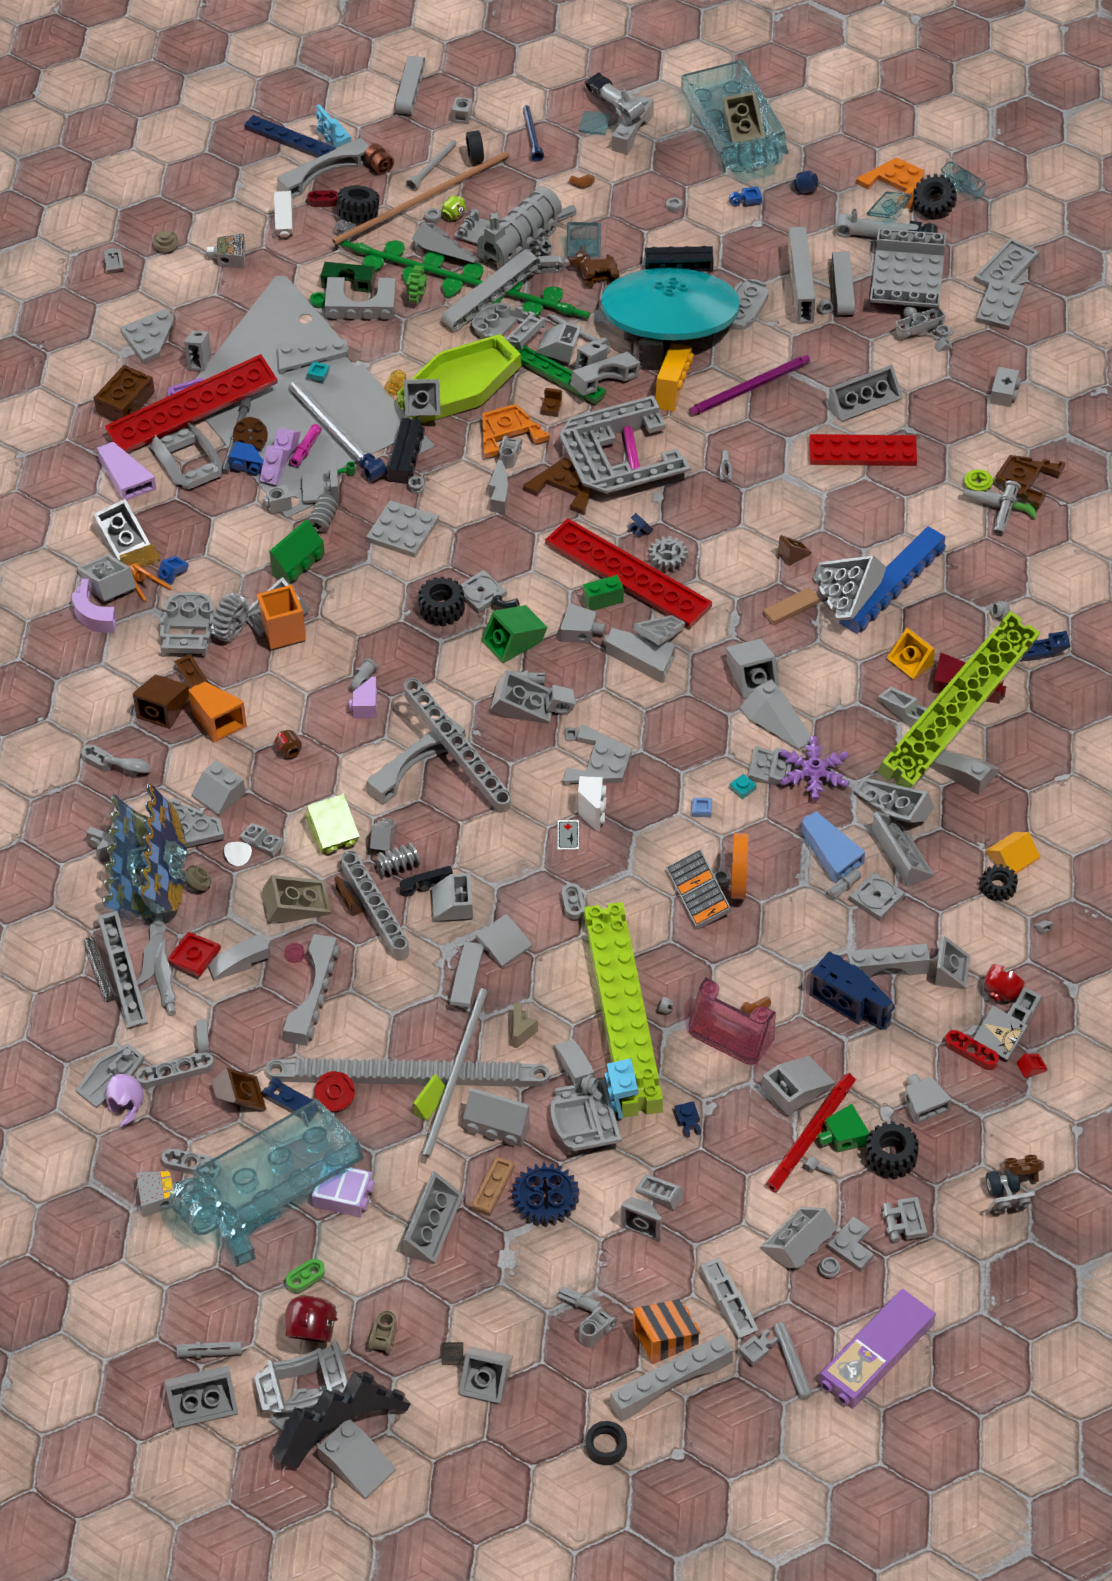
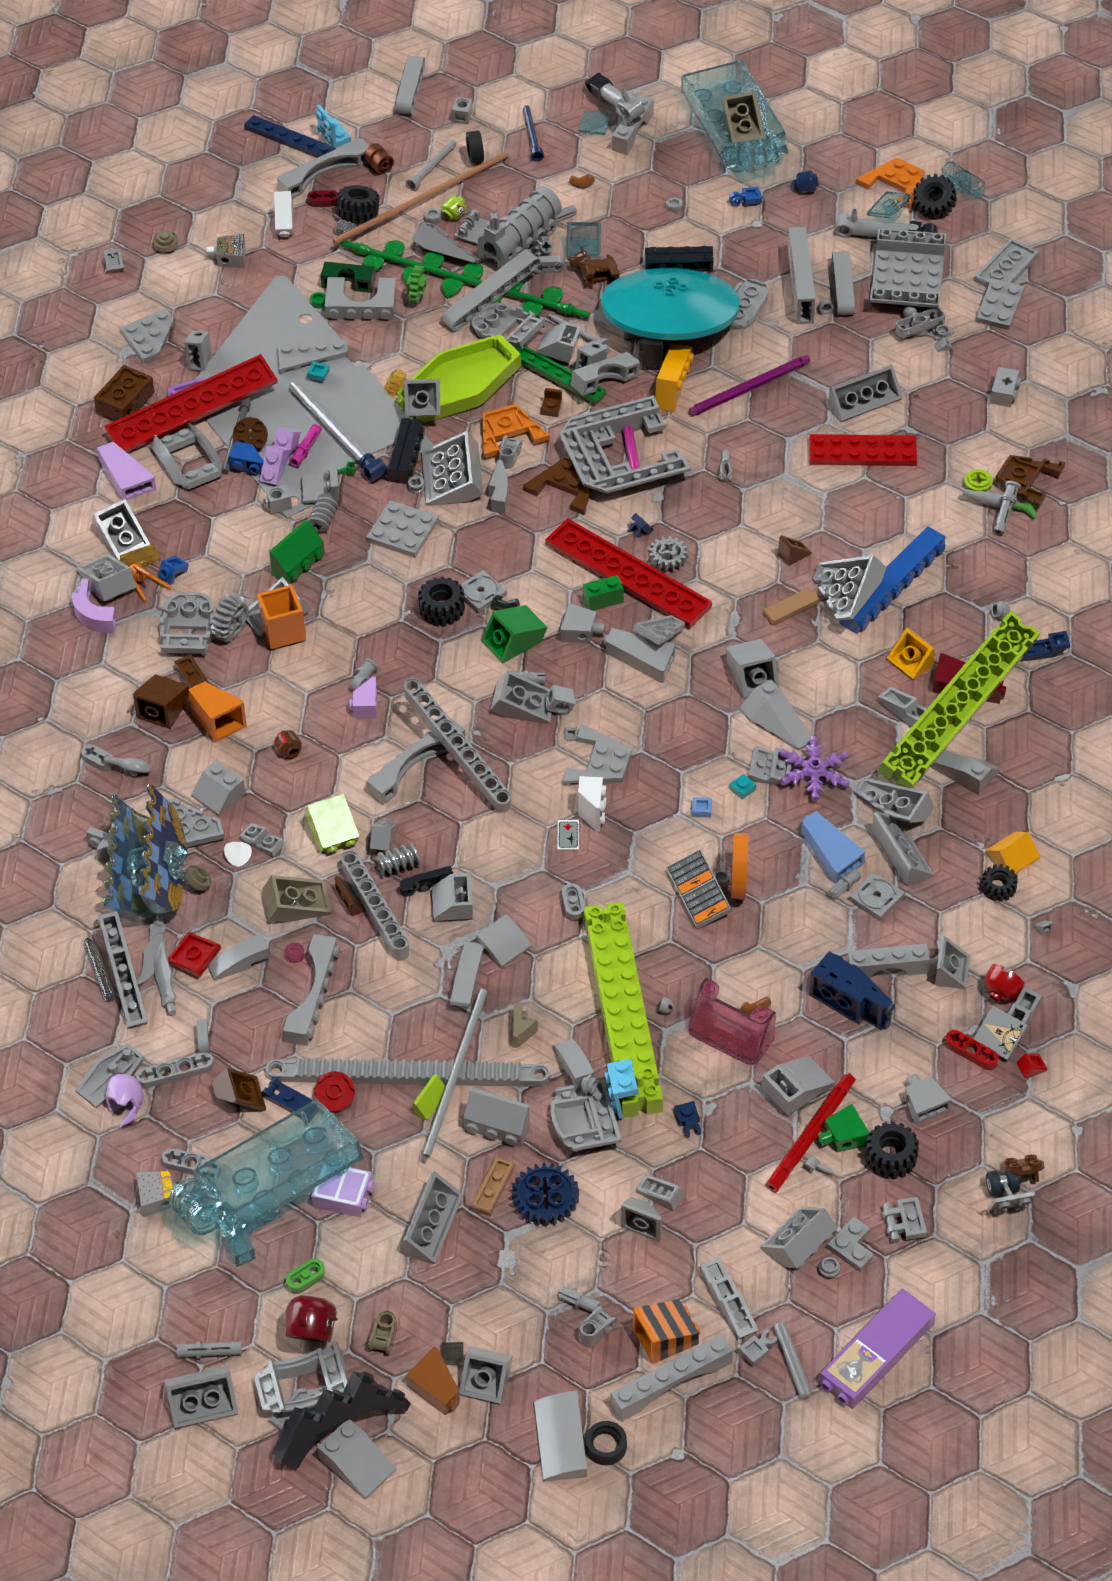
(434, 1382): none -> dark orange slope
(452, 471): none -> light grey slope
(560, 1437): none -> light grey slope

